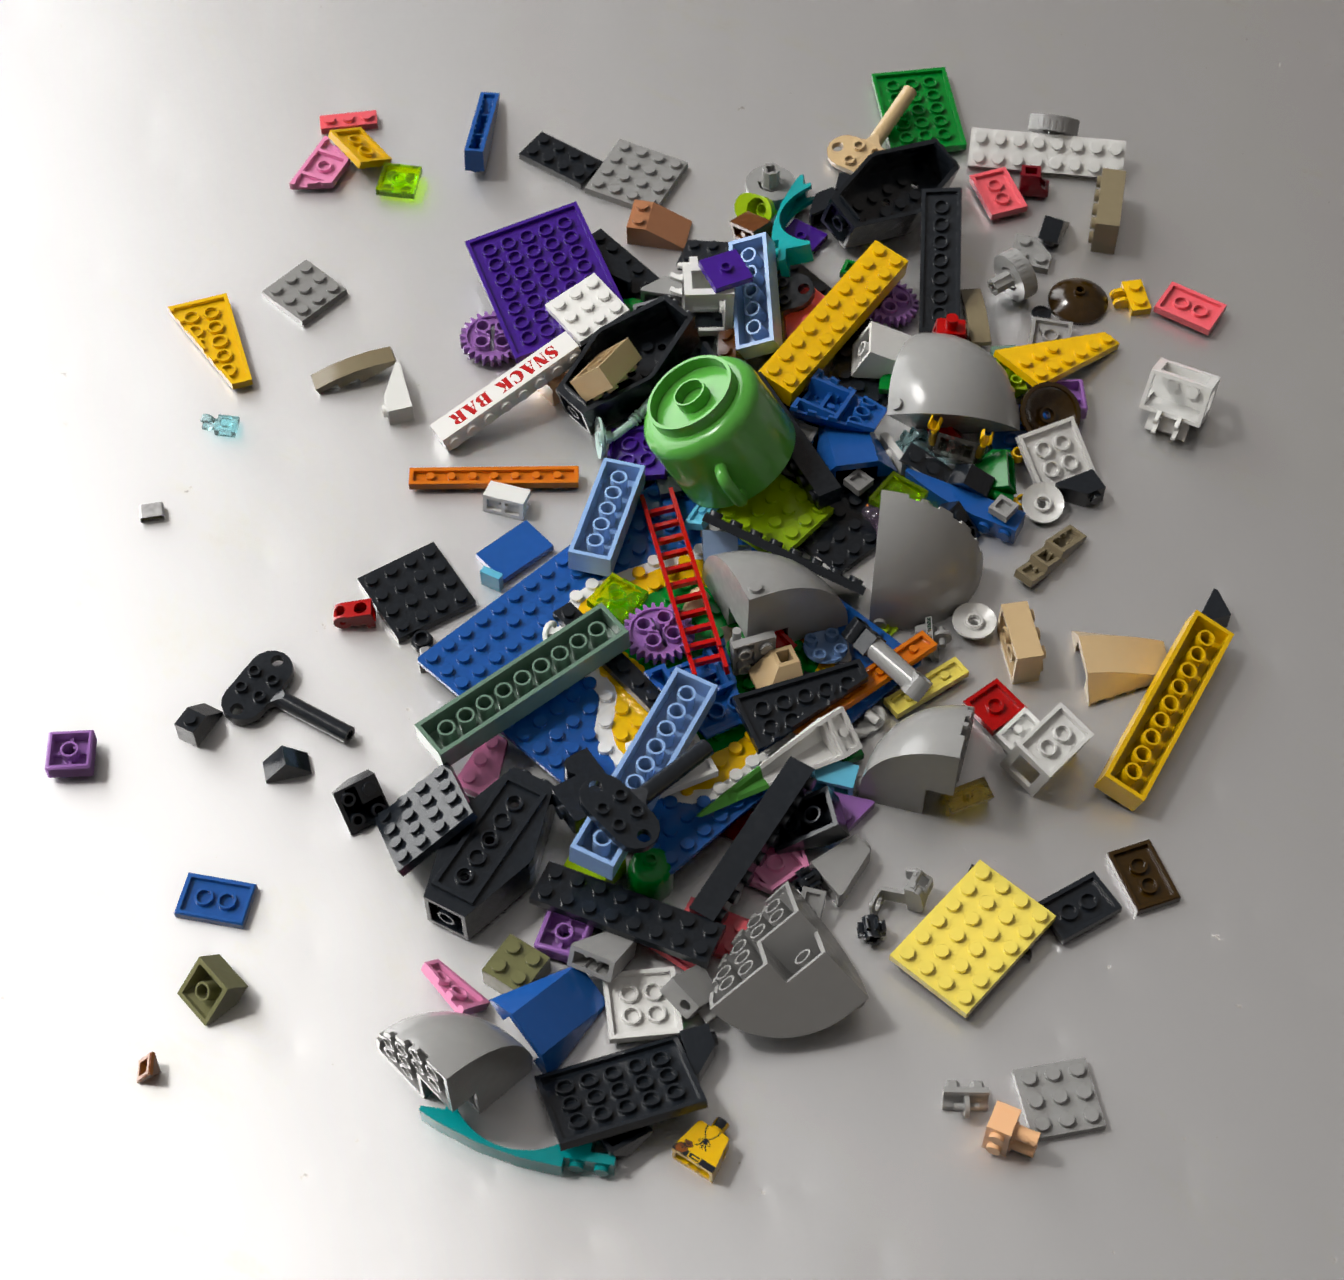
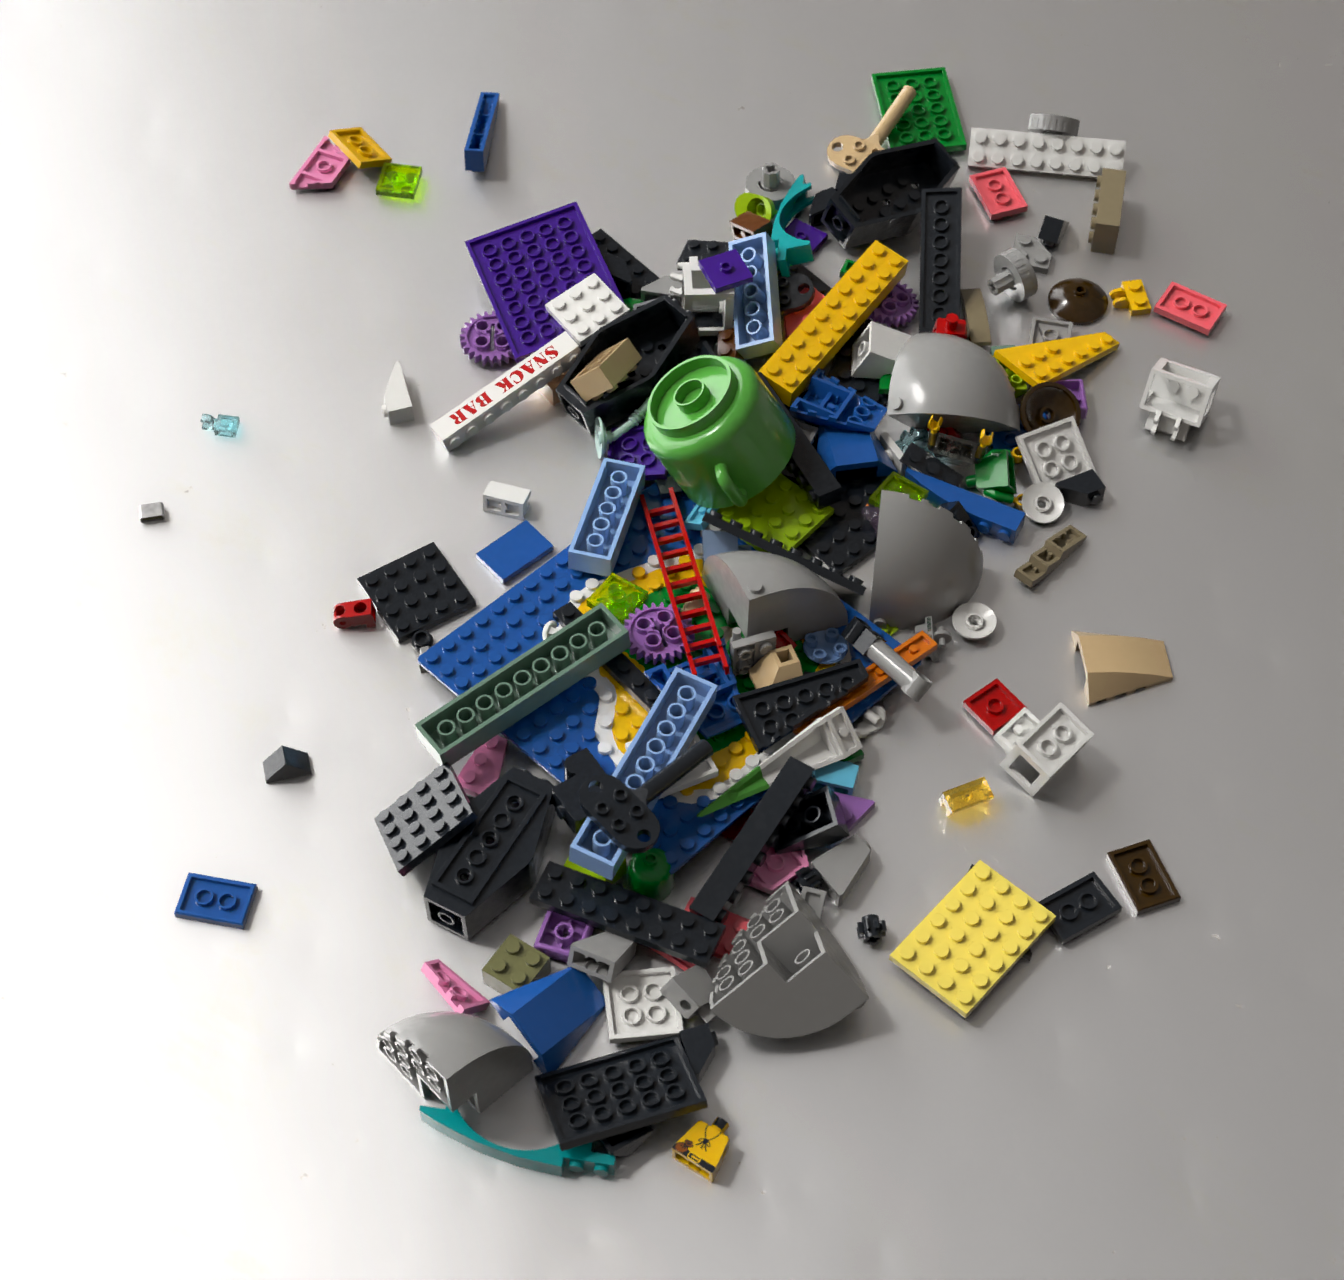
(59, 759): medium lavender brick -> none
(147, 1067): dark orange slope -> none
(197, 723): black slope -> none
(211, 988): olive slope -> none
(215, 333): yellow wing -> none
(264, 686): black piece -> none
(304, 293): light grey plate -> none
(356, 367): dark tan slope -> none
(360, 801): black slope -> none
(364, 119): coral plate -> none
(481, 476): orange plate -> none
(491, 578): medium azure tile -> none
(560, 160): black plate -> none
(636, 174): light grey plate -> none
(657, 227): nougat slope -> none
(858, 482): light grey plate -> none
(914, 894): light grey piece -> none
(917, 757): light grey brick -> none
(942, 678): light yellow plate -> none
(965, 1098): light grey hips -> none
(972, 479): black slope -> none
(1003, 508): light grey plate -> none
(1006, 1133): light nougat brick -> none
(1020, 642): tan brick -> none
(1032, 183): dark red brick -> none
(1041, 311): black piece -> none
(1059, 1099): light grey plate -> none
(1164, 711): yellow brick -> none
(1217, 609): black slope -> none

